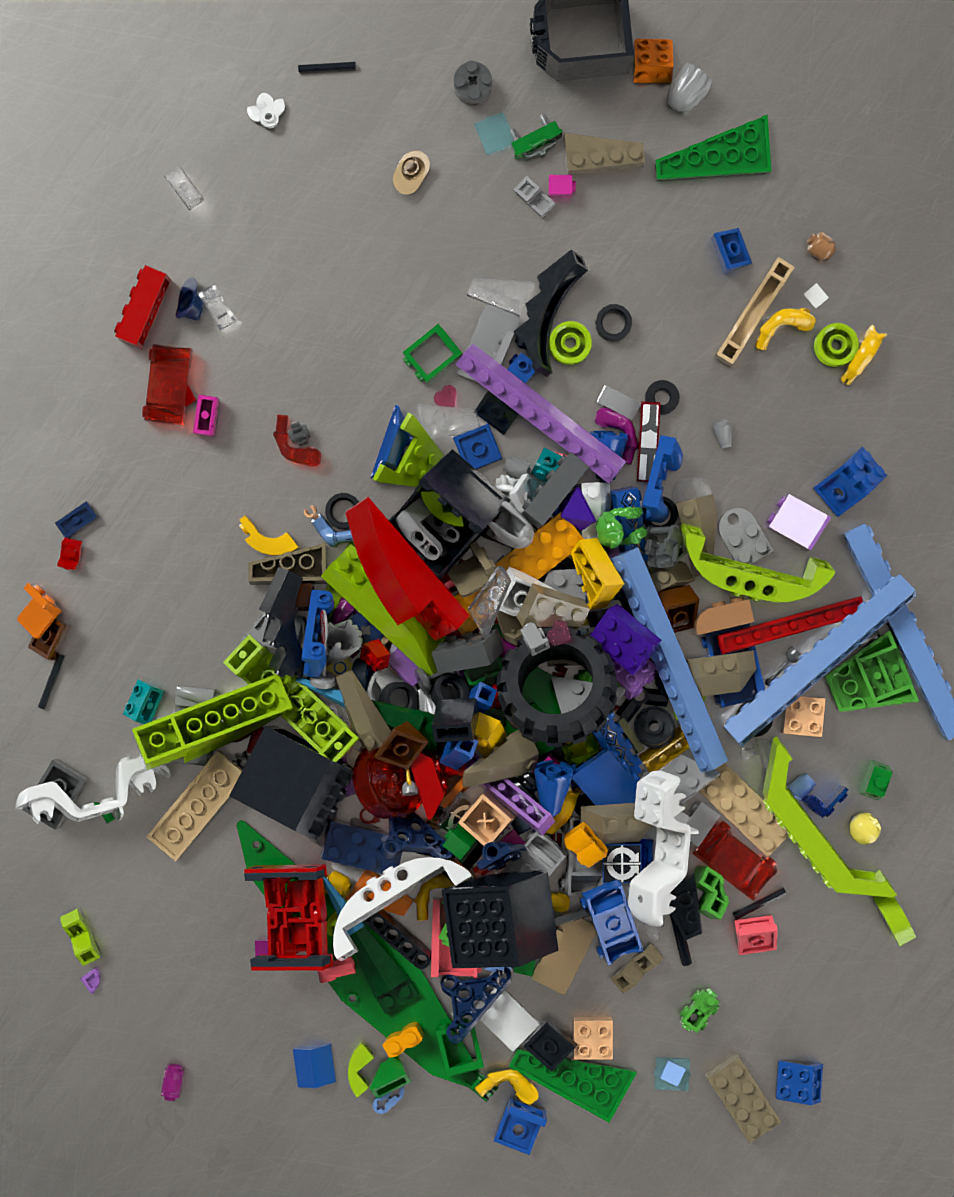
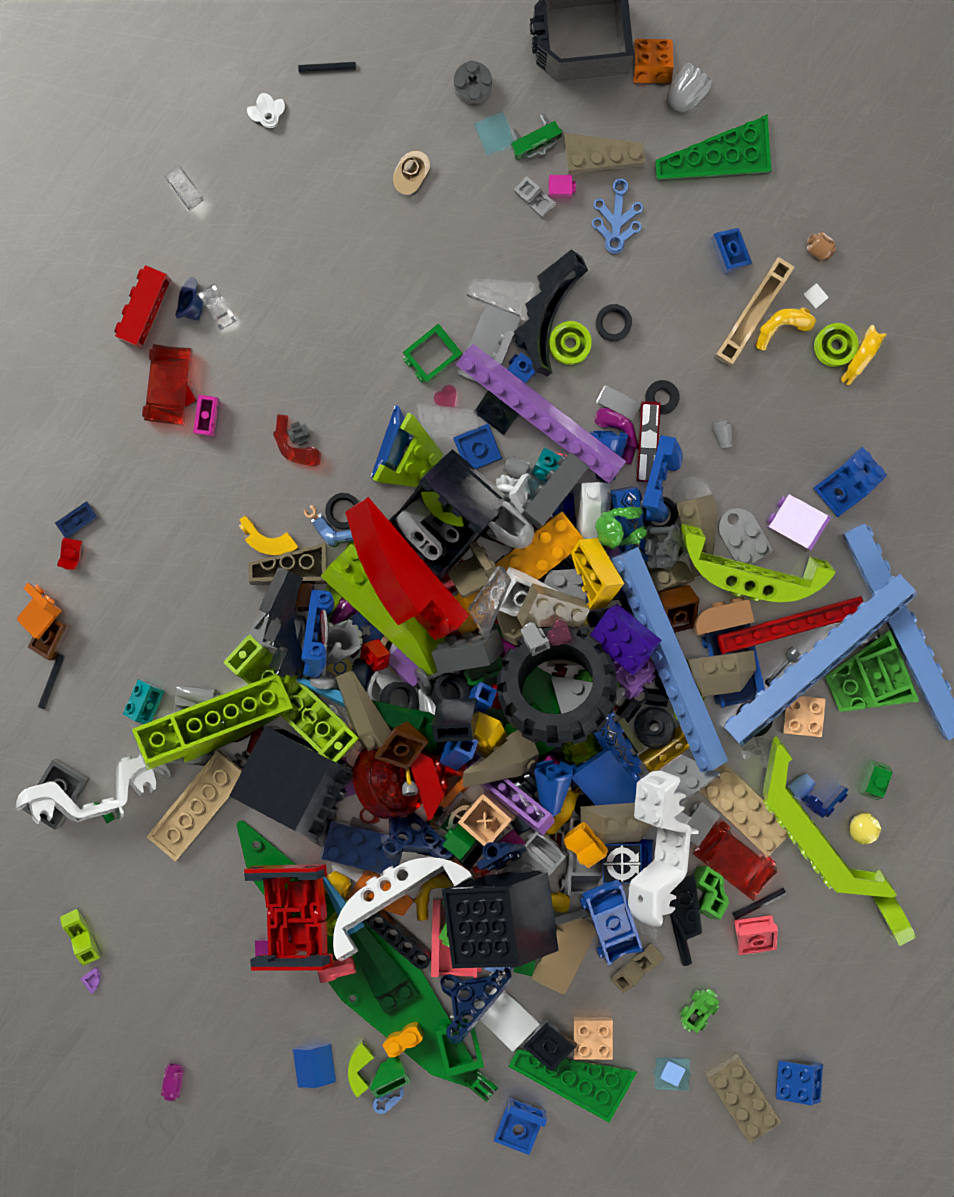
(524, 1089): yellow piece -> none
(576, 510): dark purple slope -> none
(616, 220): none -> medium blue plant

